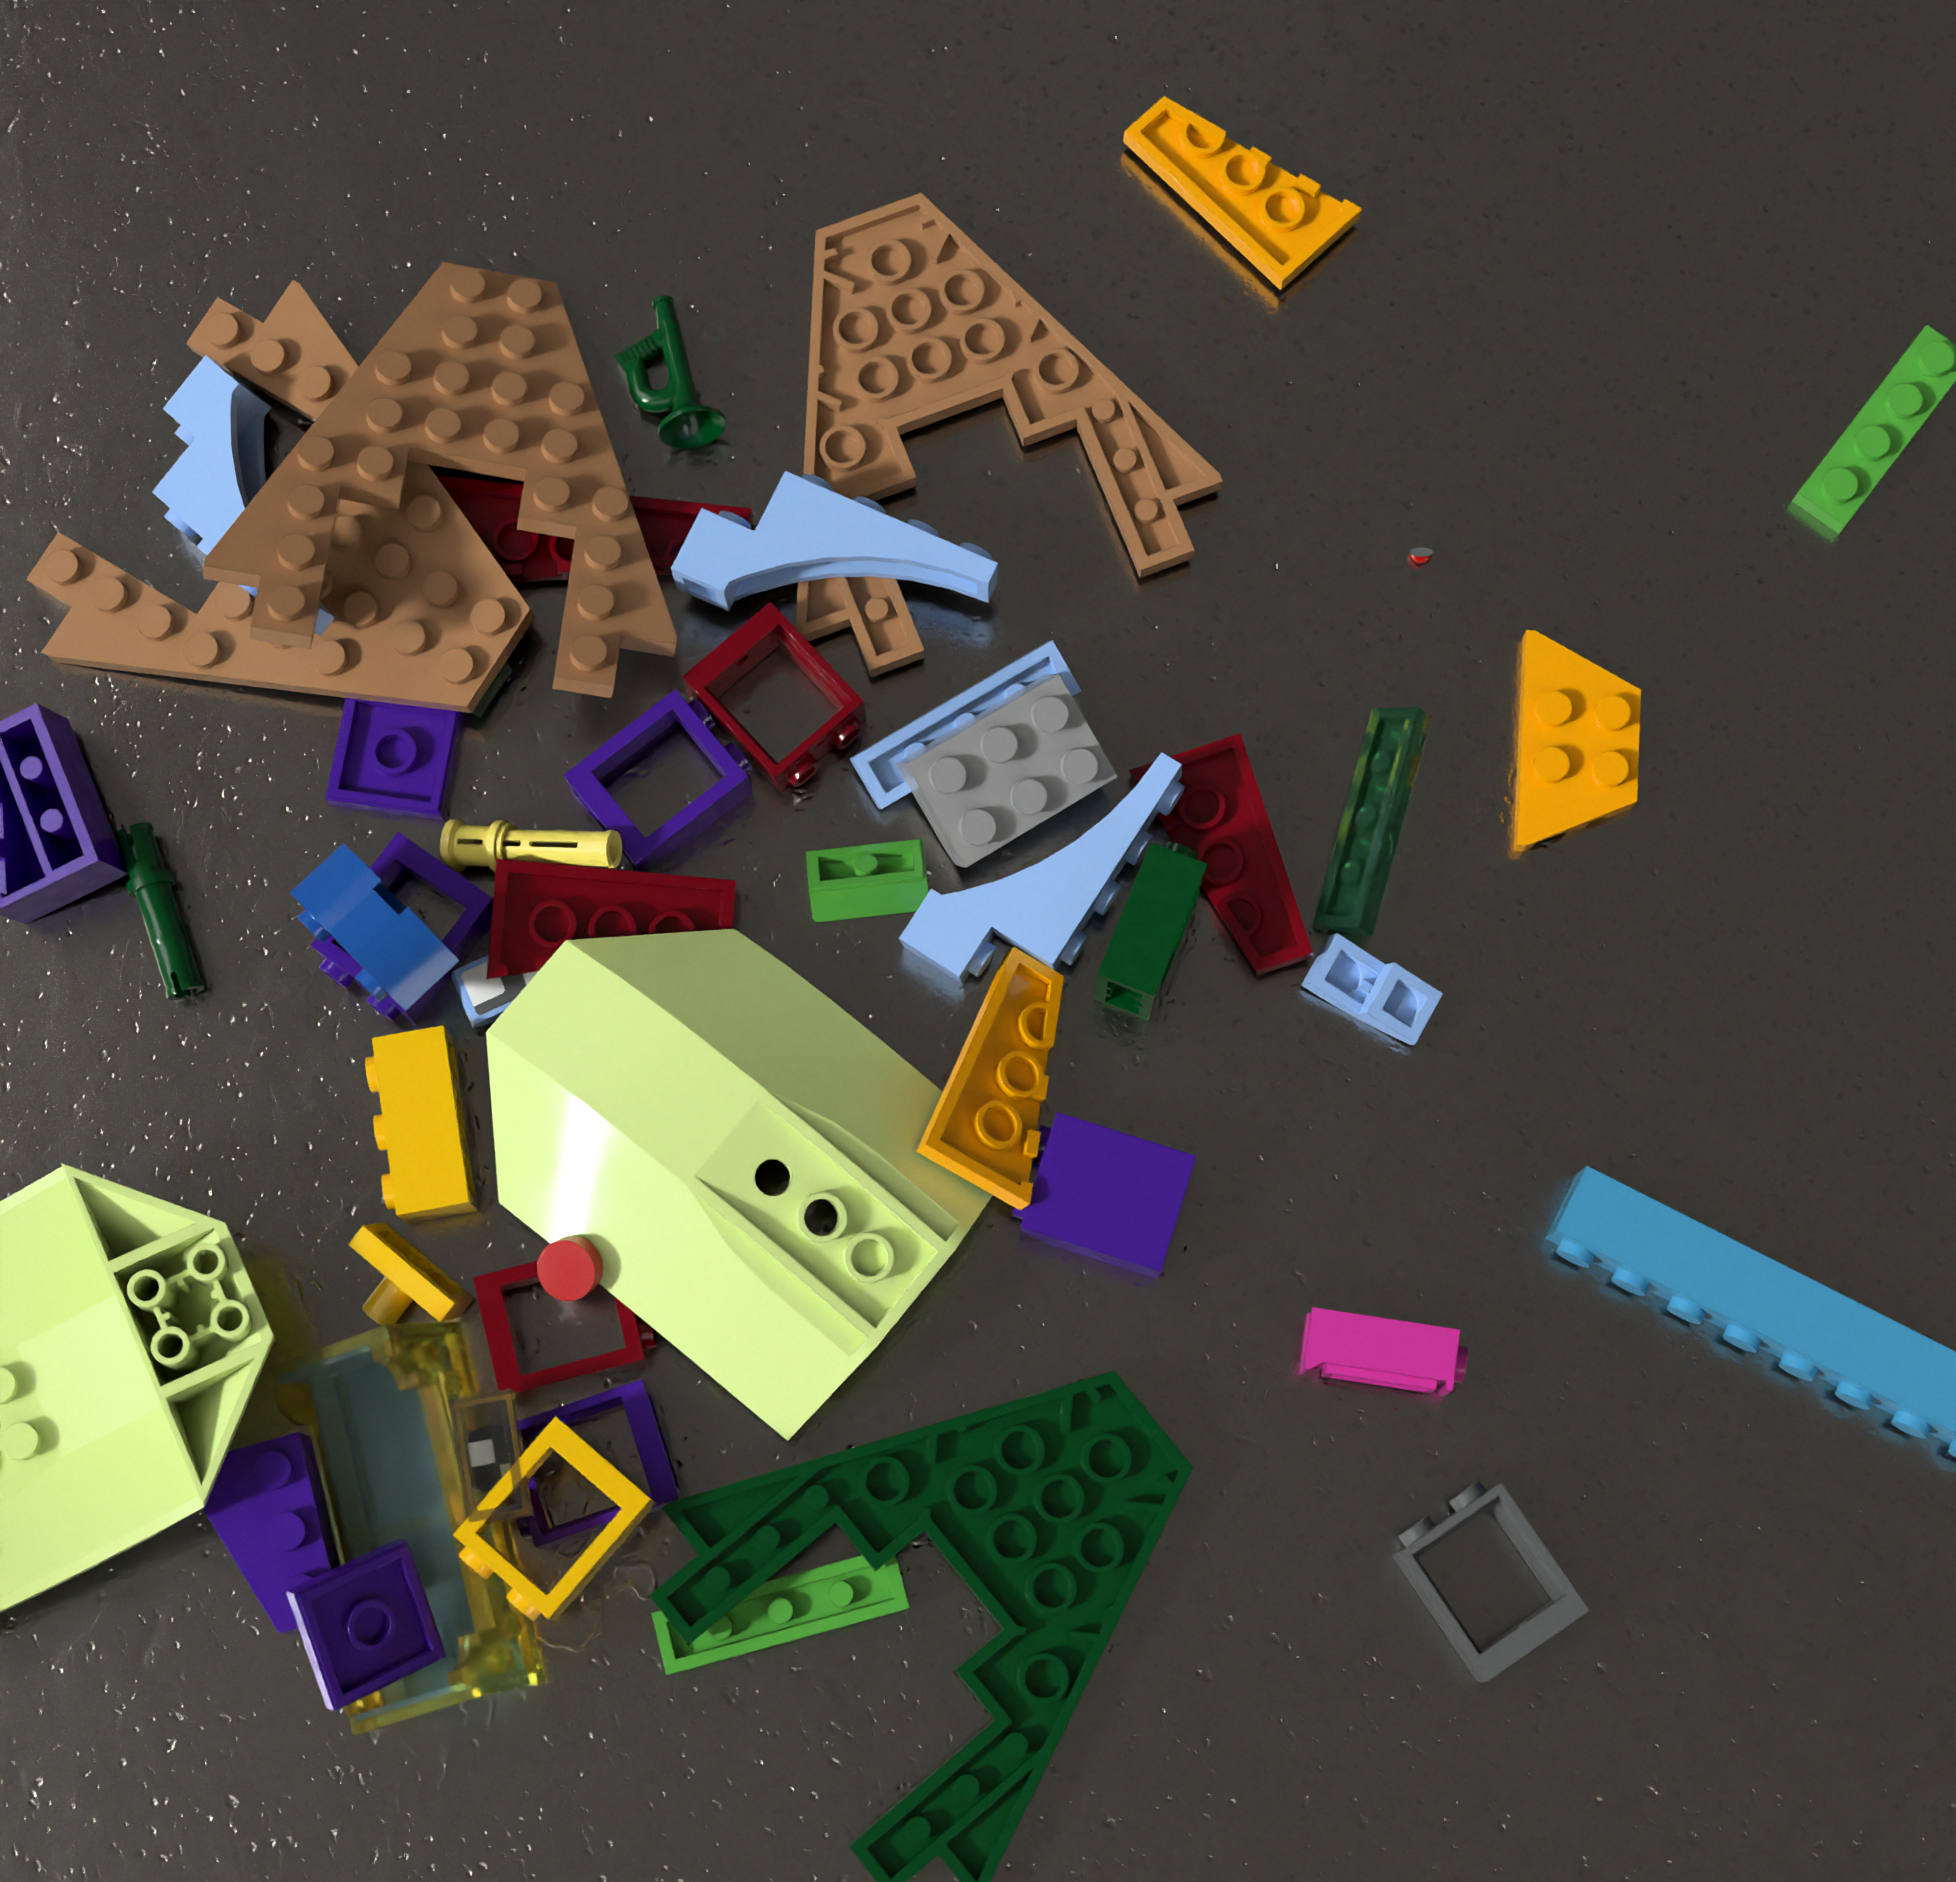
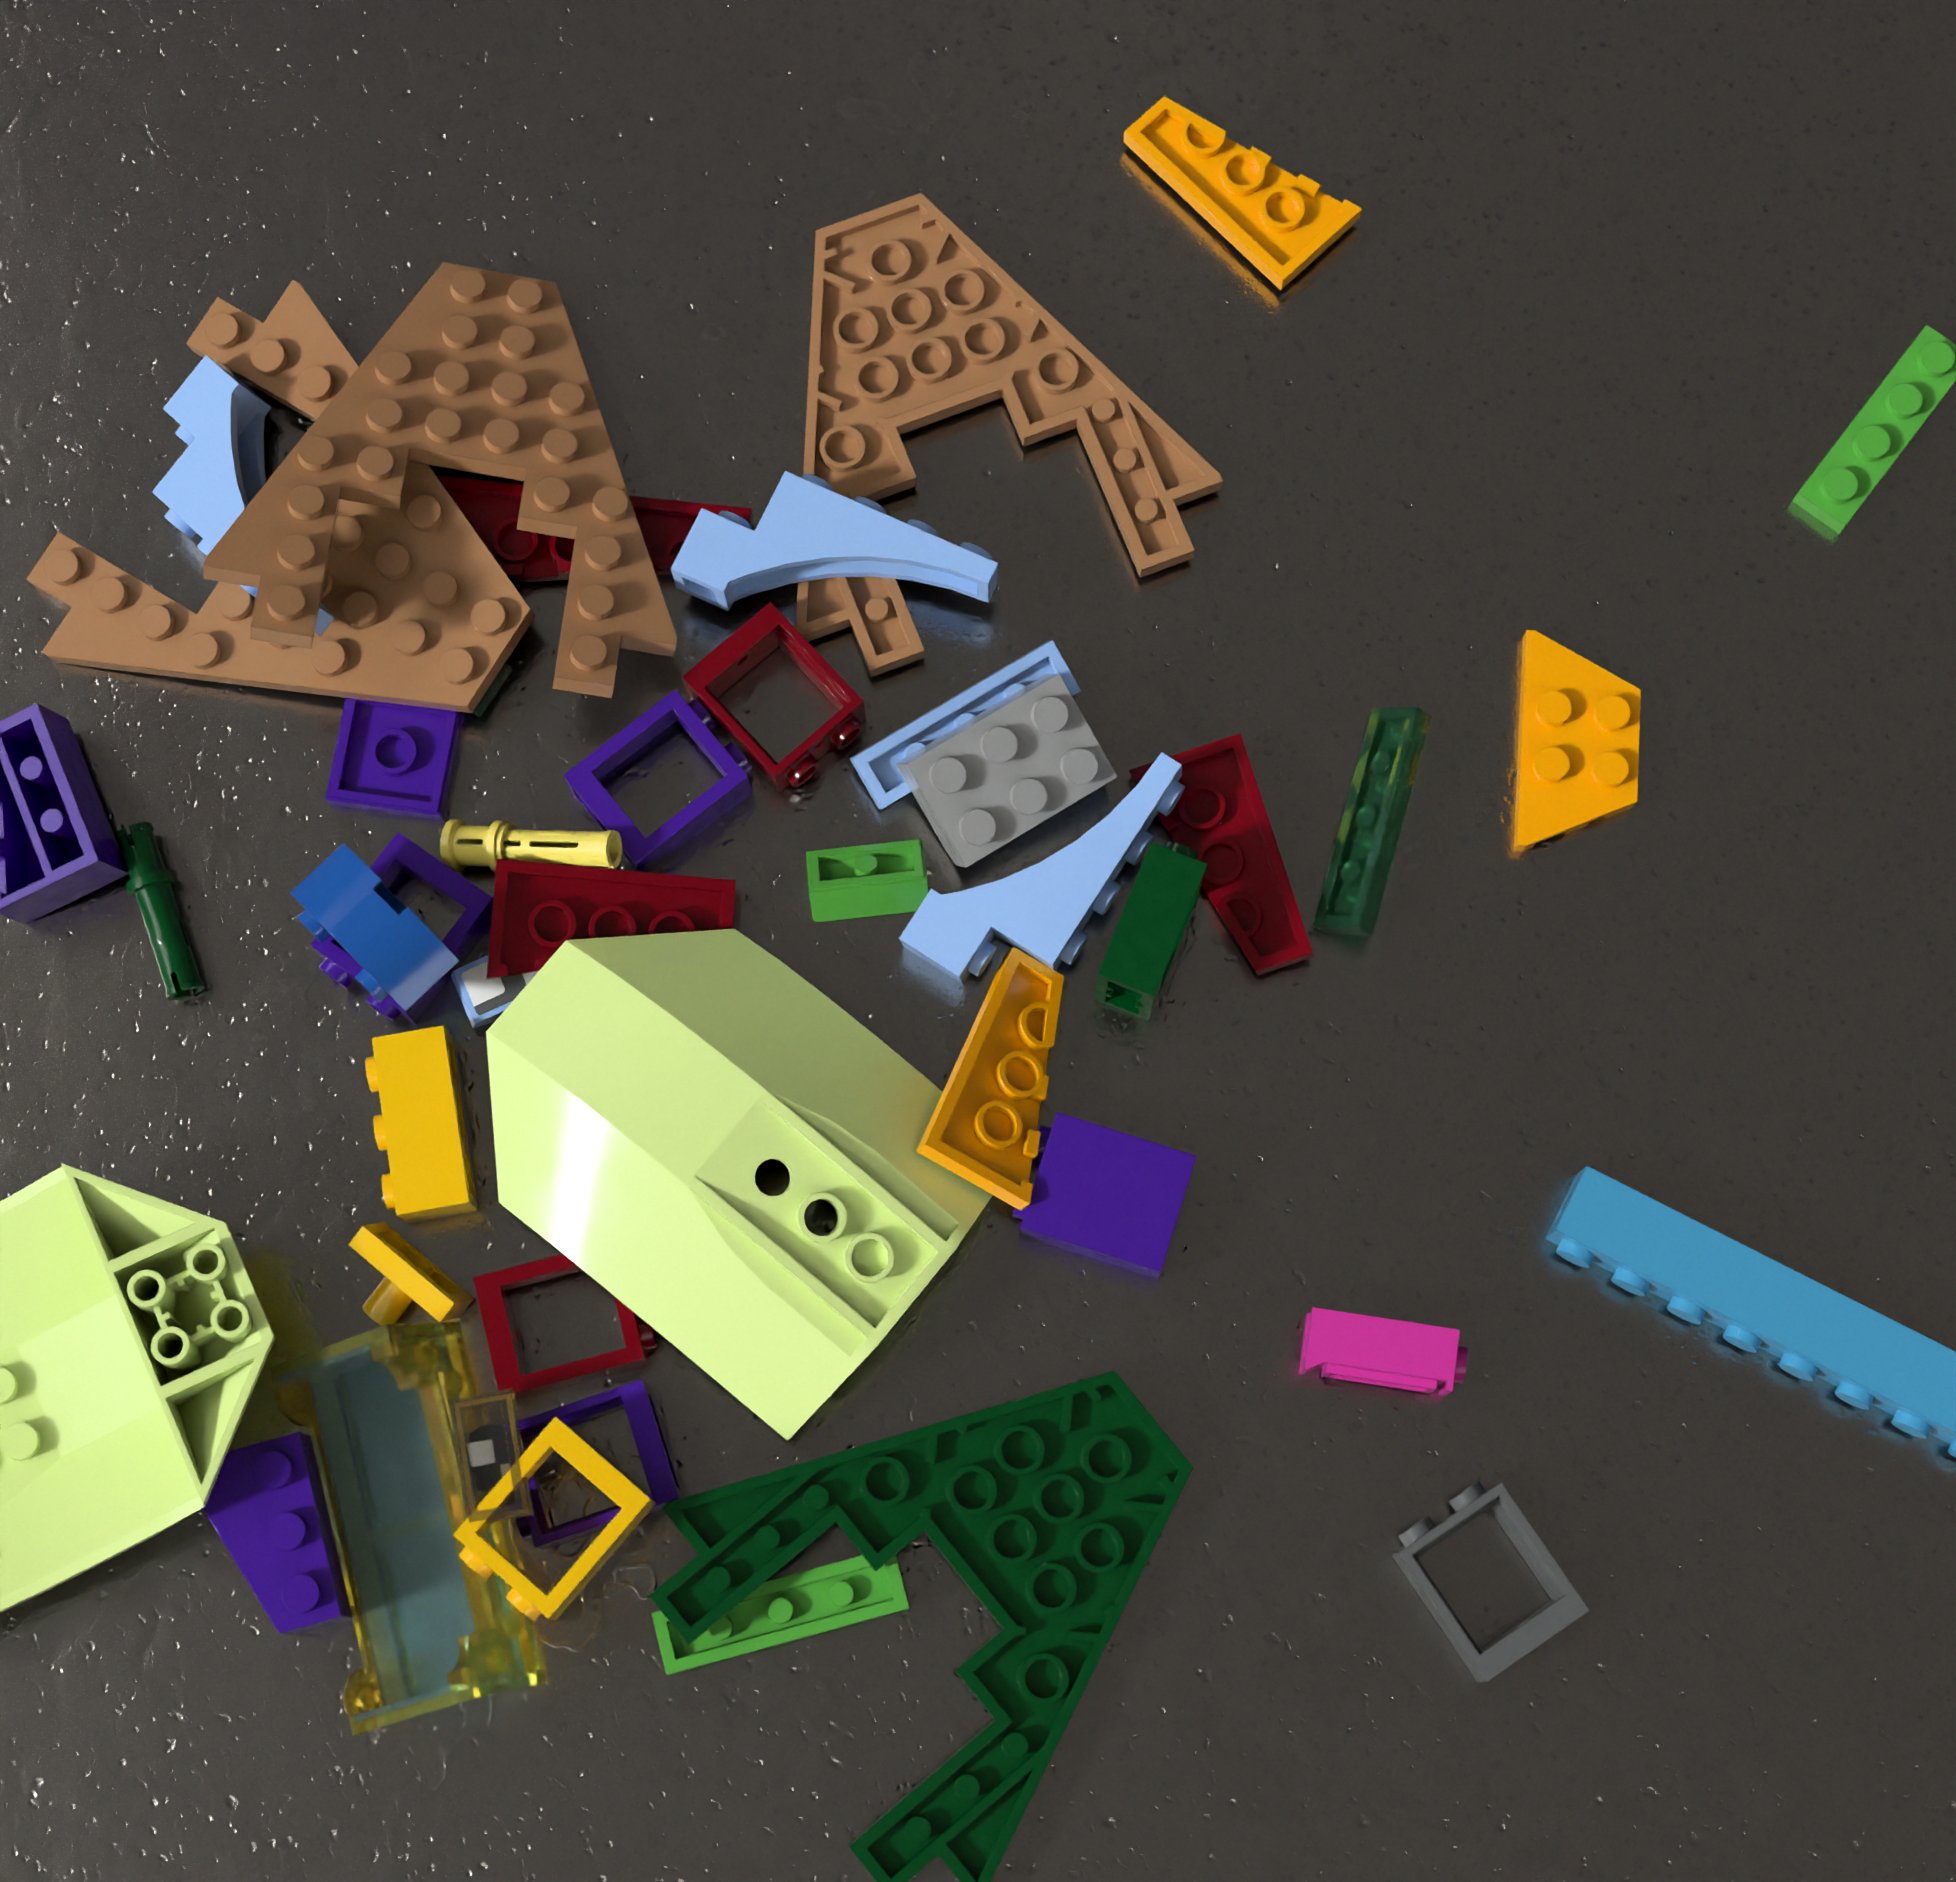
(366, 1624): dark purple tile -> none
(570, 1268): tile -> none
(690, 421): dark green piece -> none
(1372, 991): light blue slope -> none
(1421, 554): piece -> none

